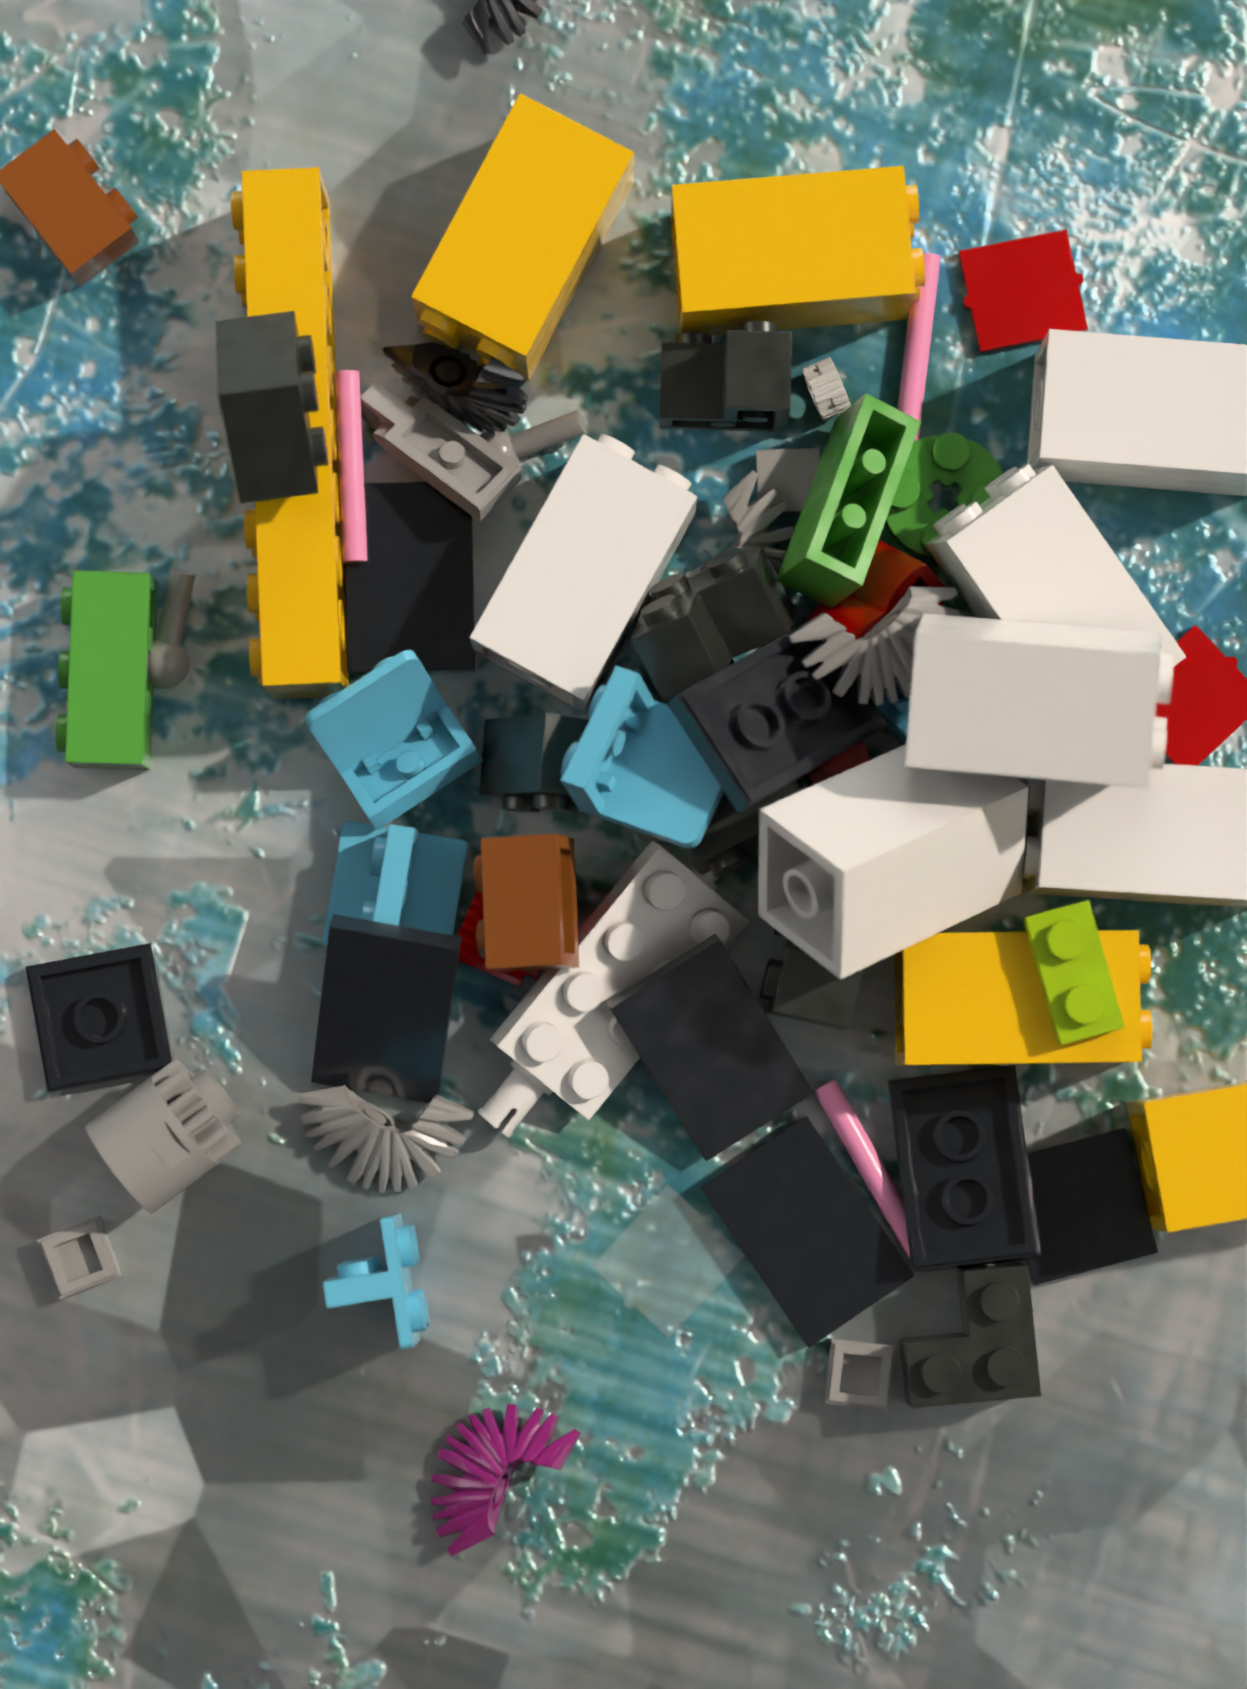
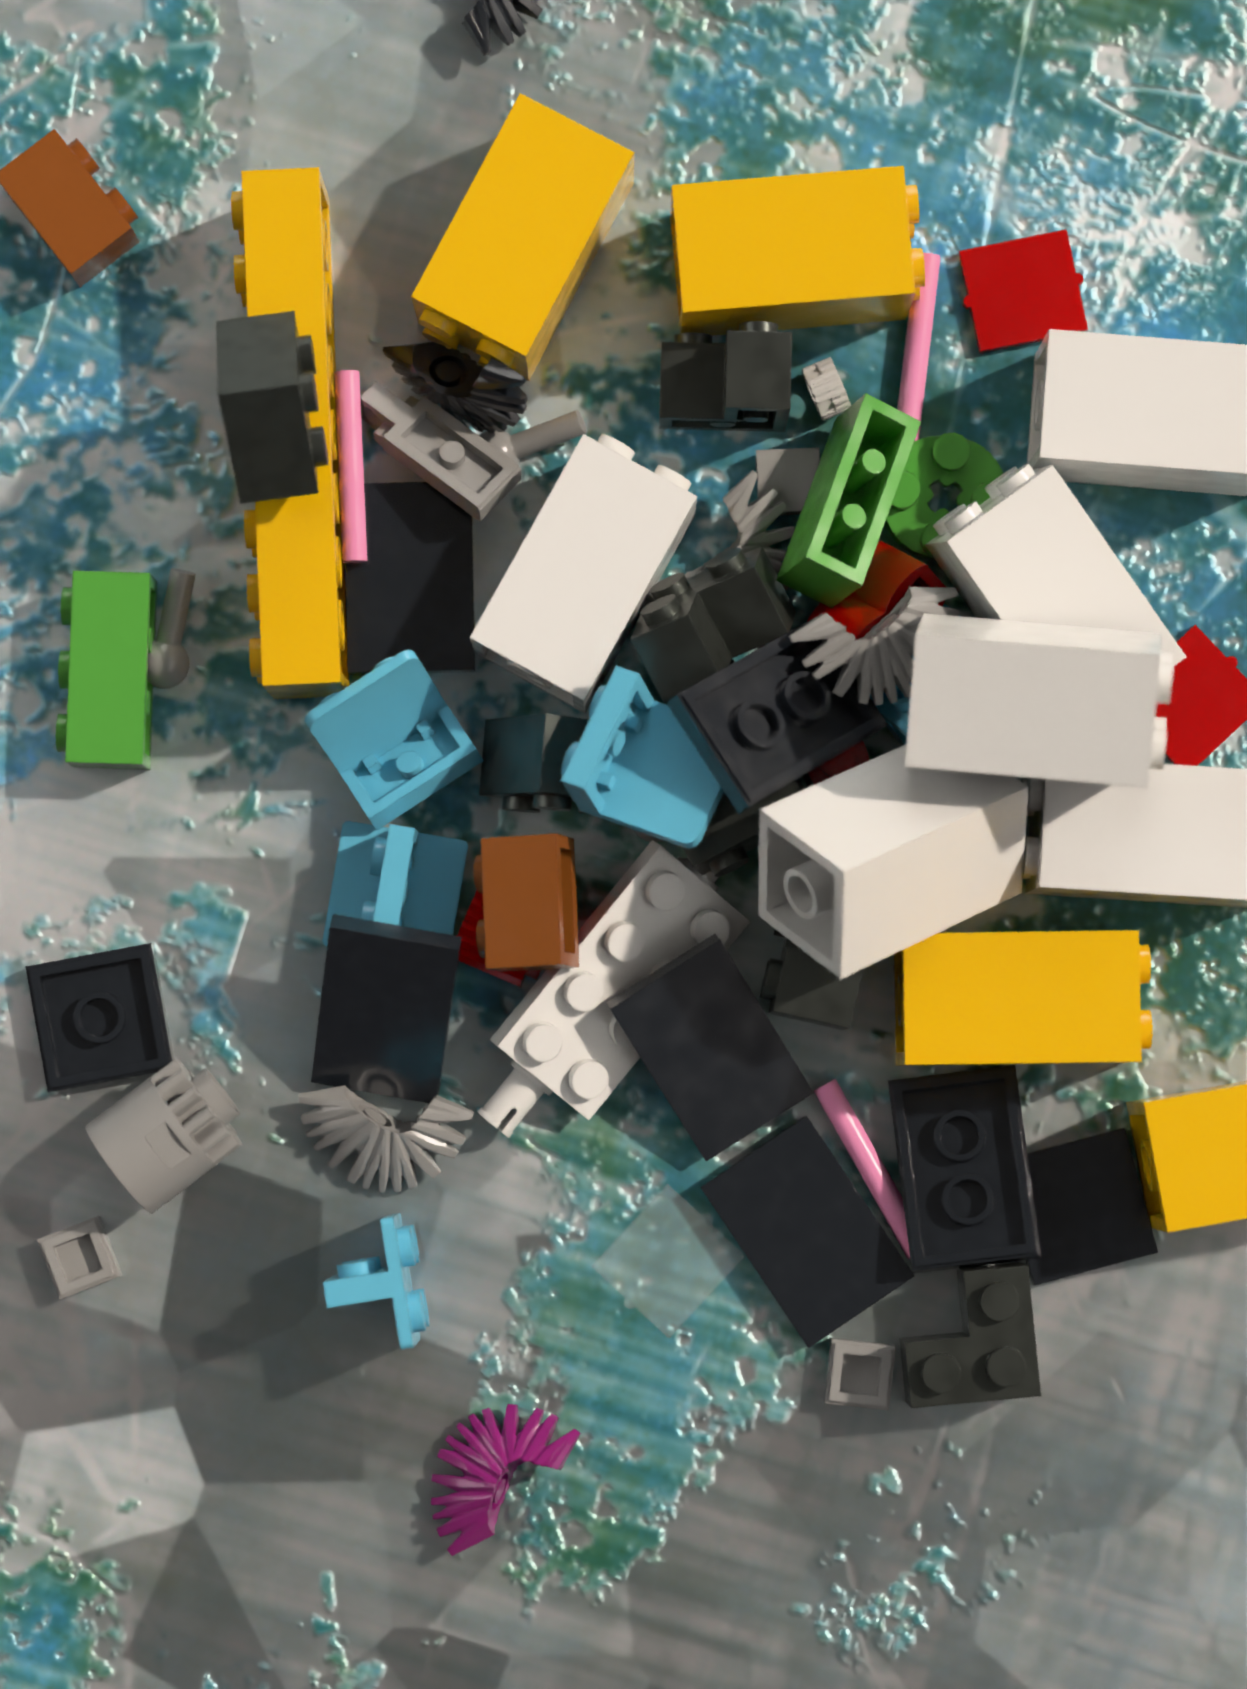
(1073, 972): lime plate -> none

